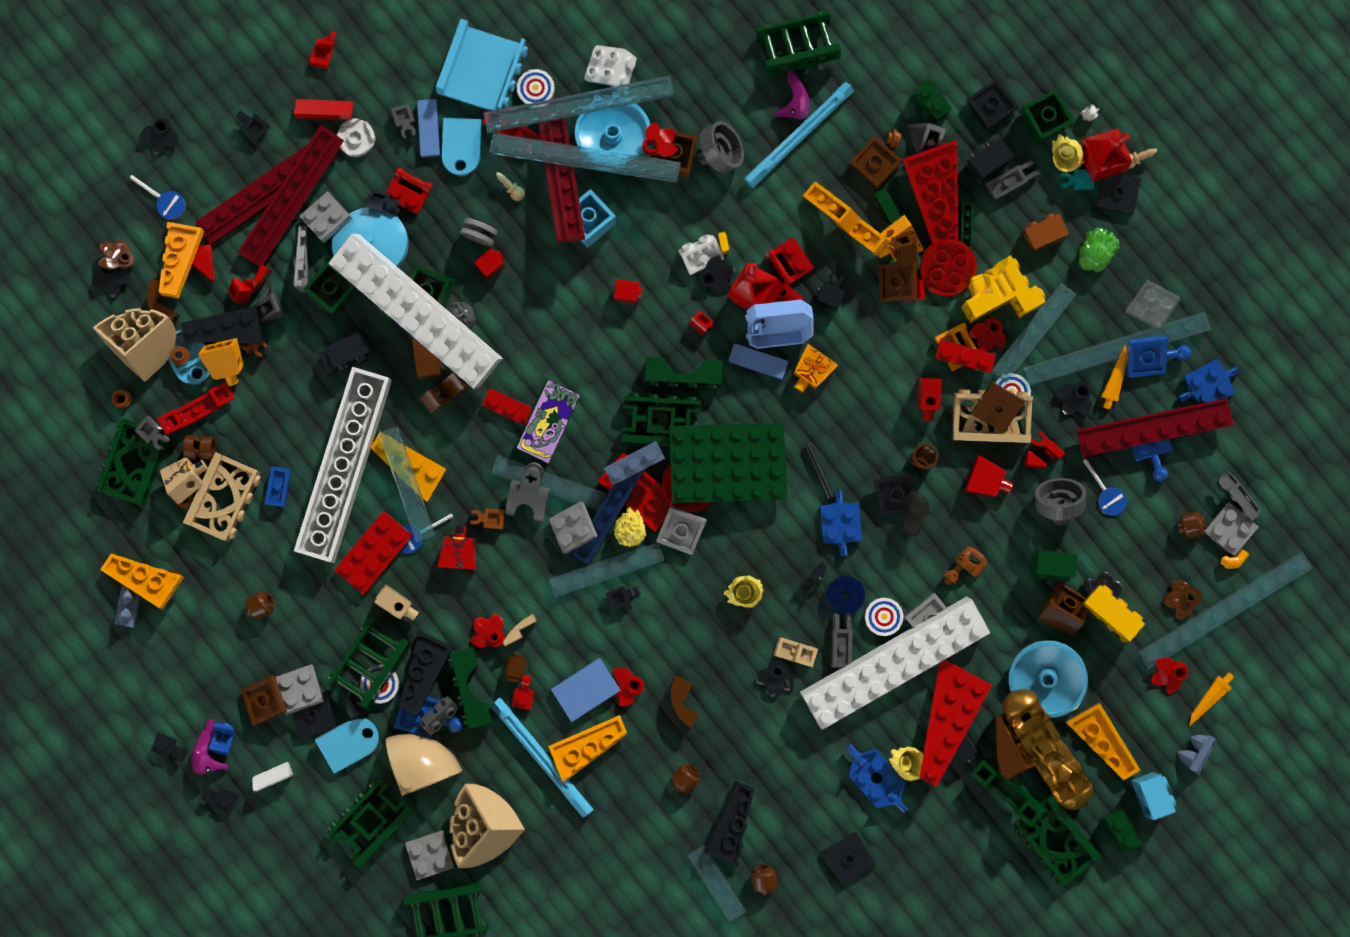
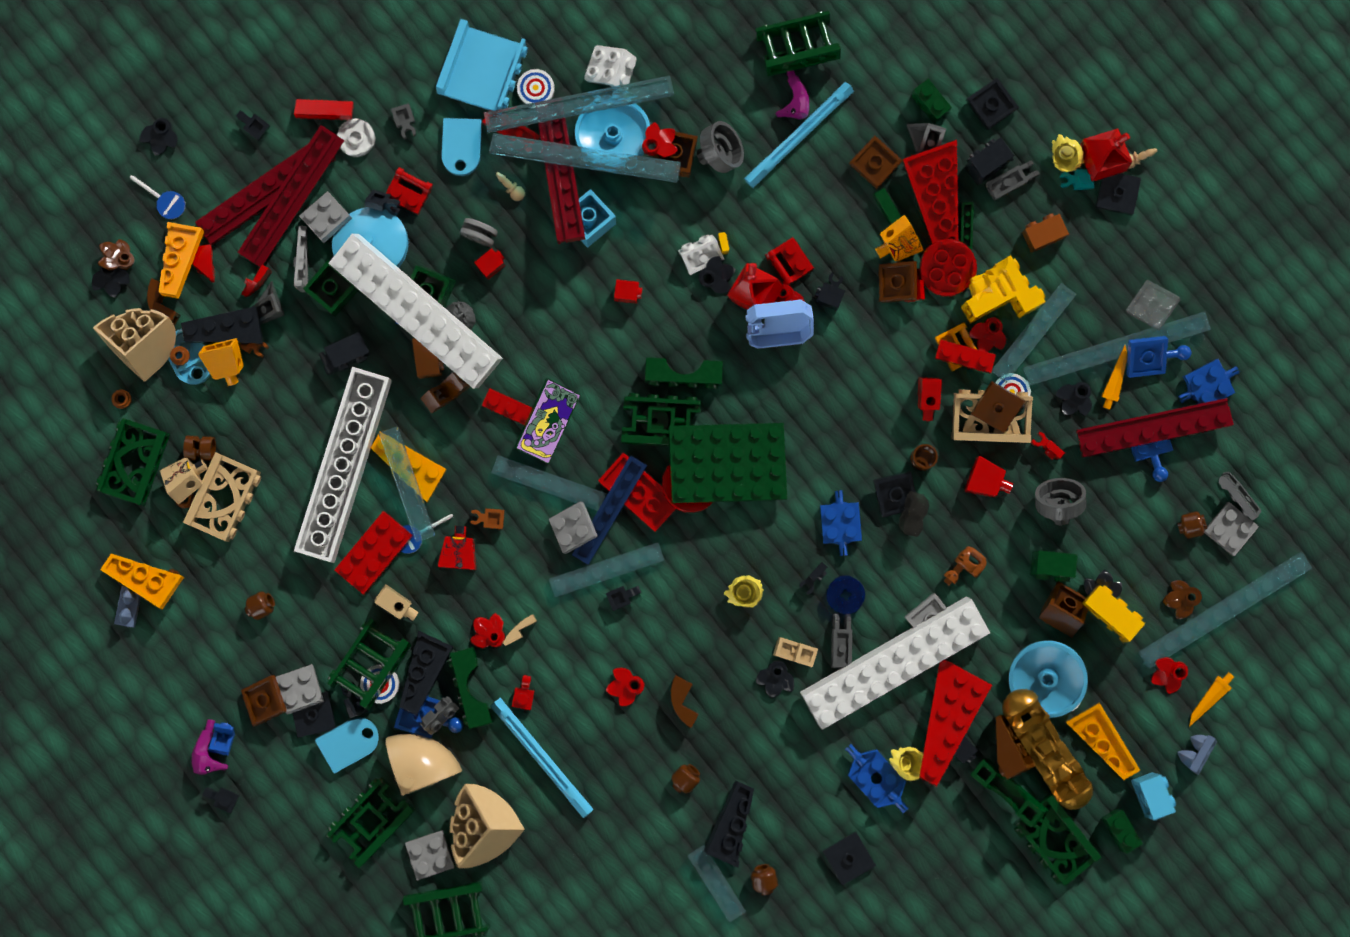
(150, 432): dark grey plate -> none
(166, 745): black plate -> none
(196, 409): red slope -> none
(239, 291): red slope -> none
(271, 776): white slope -> none
(278, 486): blue plate -> none
(323, 51): red slope -> none
(428, 128): medium blue tile -> none
(515, 667): reddish brown brick -> none
(529, 492): dark grey piece -> none
(582, 748): light orange wing -> none
(585, 689): medium blue tile -> none
(630, 528): light yellow hair -> none
(634, 463): sand blue plate -> none
(681, 530): light grey plate -> none
(701, 323): red slope -> none
(758, 361): medium blue tile -> none
(812, 369): light orange torso -> none
(819, 472): black bar -> none
(845, 218): light orange bracket -> none
(884, 616): tile -> none
(893, 138): dark orange plate -> none
(905, 249): reddish brown brick -> none
(1033, 461): red slope -> none
(1046, 116): dark green brick -> none
(1090, 113): white plate -> none
(1098, 250): bright green hair -> none
(1111, 500): blue piece -> none
(1234, 562): light orange arm -> none

